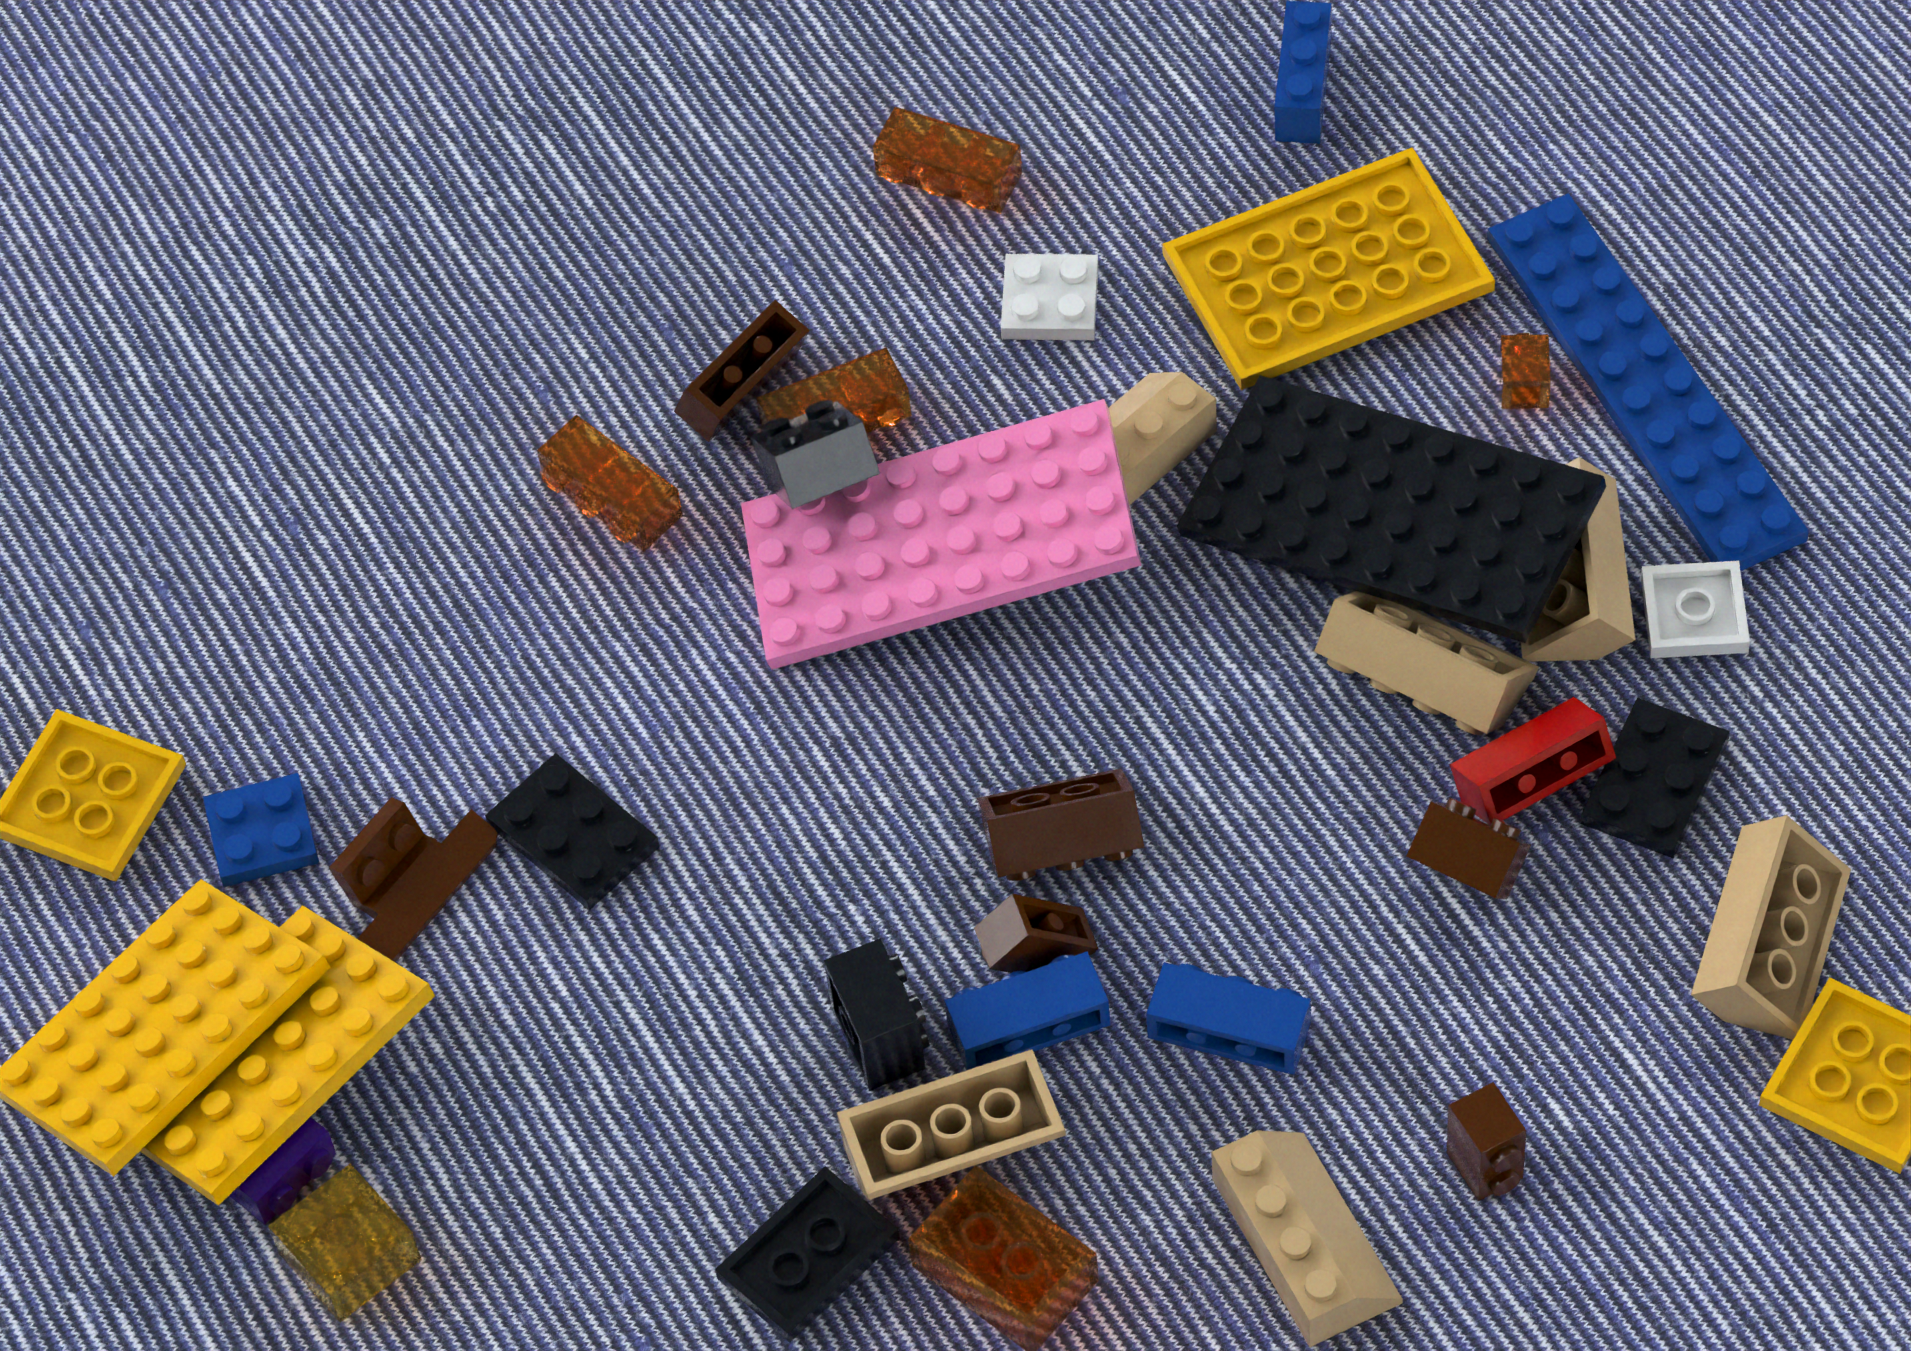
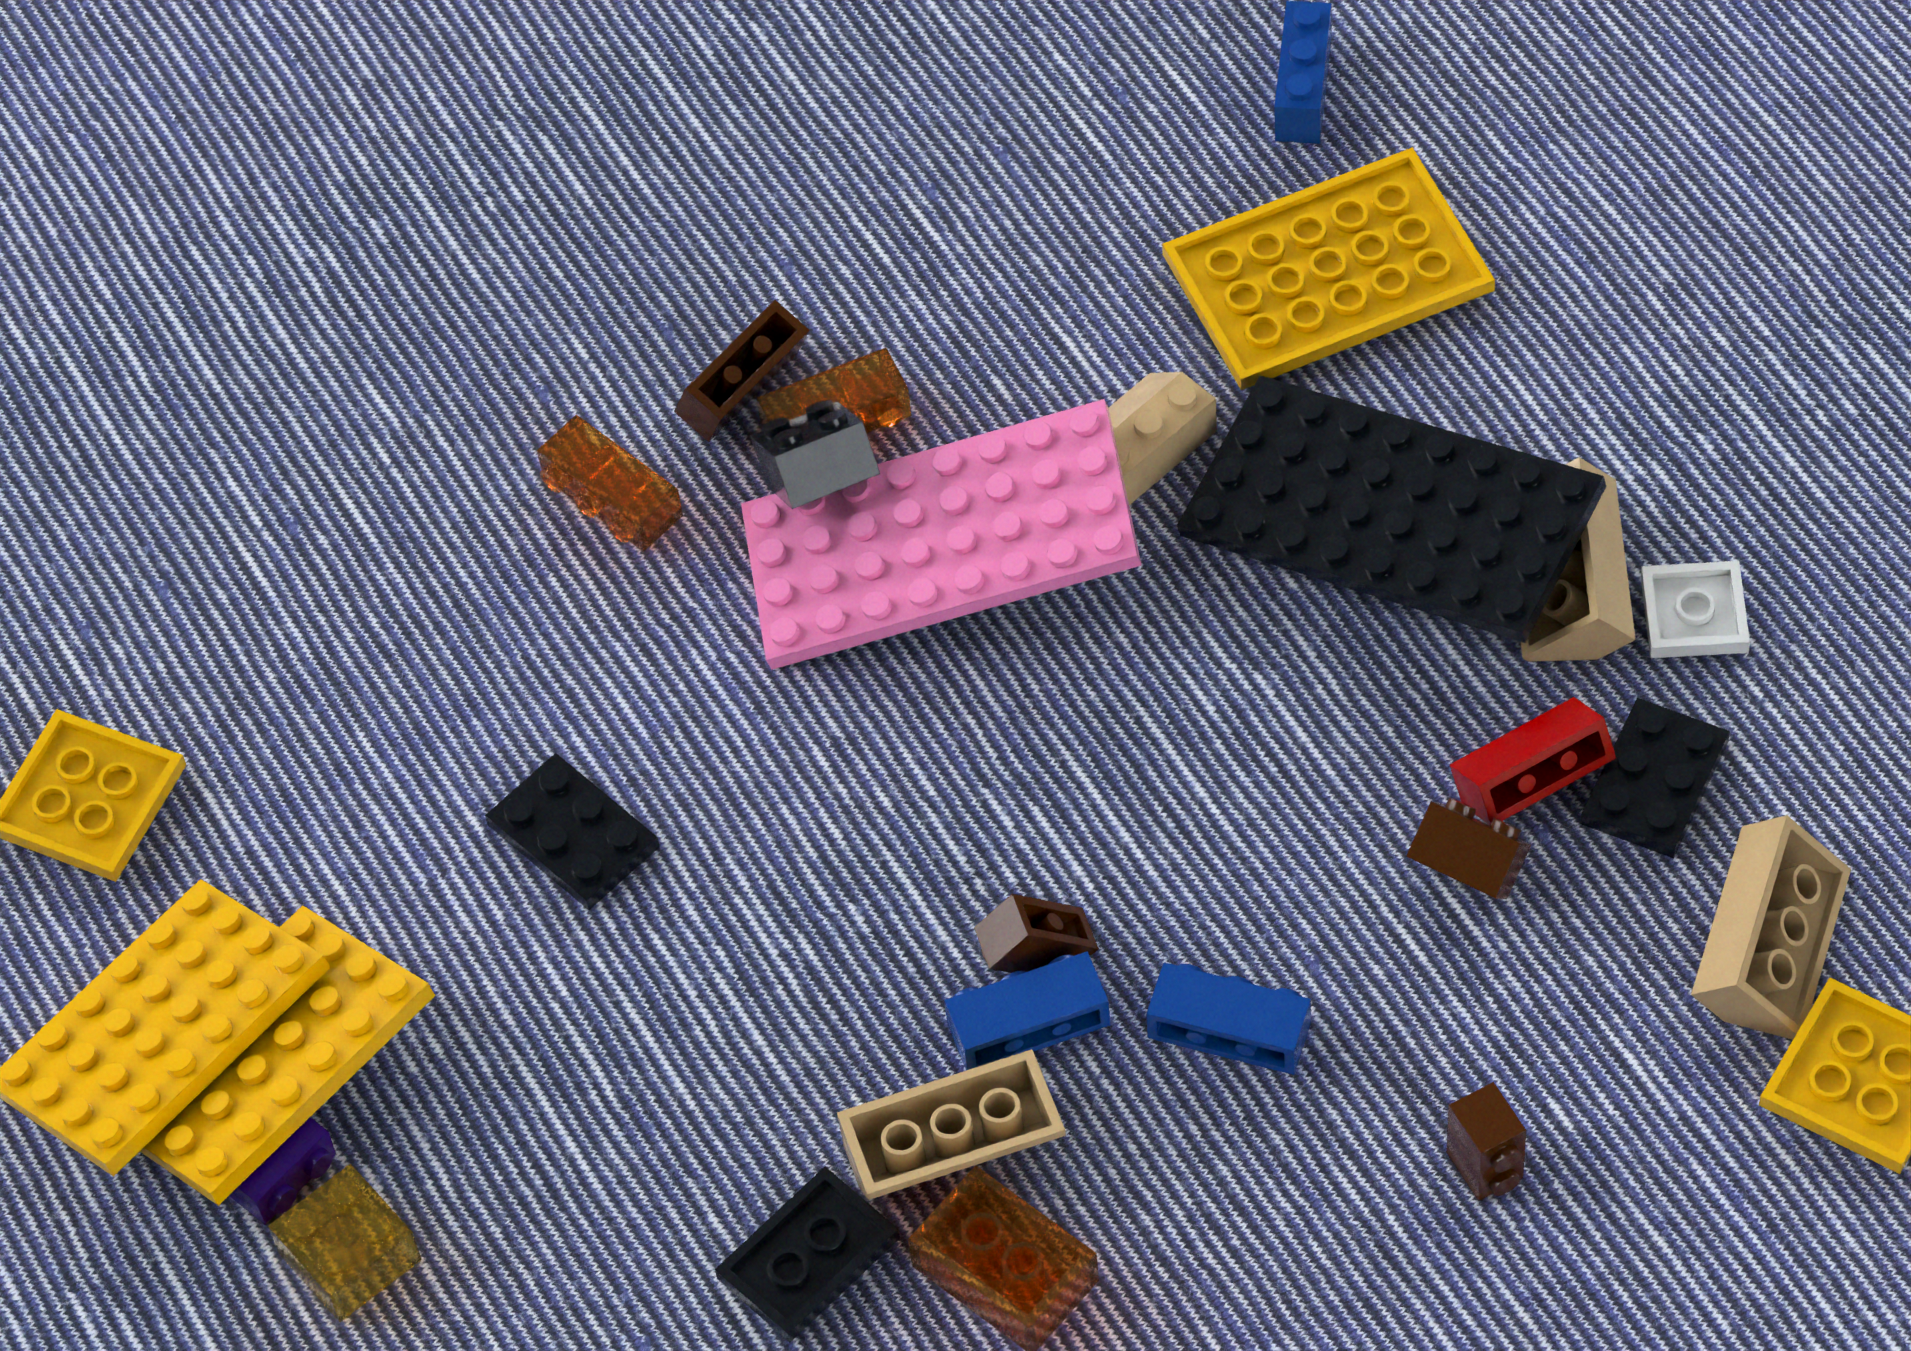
(260, 830): blue plate -> none
(406, 875): reddish brown plate -> none
(877, 1013): black brick -> none
(947, 160): clear orange brick -> none
(1049, 297): white plate -> none
(1061, 824): reddish brown slope -> none
(1302, 1233): tan slope -> none
(1425, 661): tan slope -> none
(1525, 371): clear orange brick -> none
(1647, 385): blue plate -> none

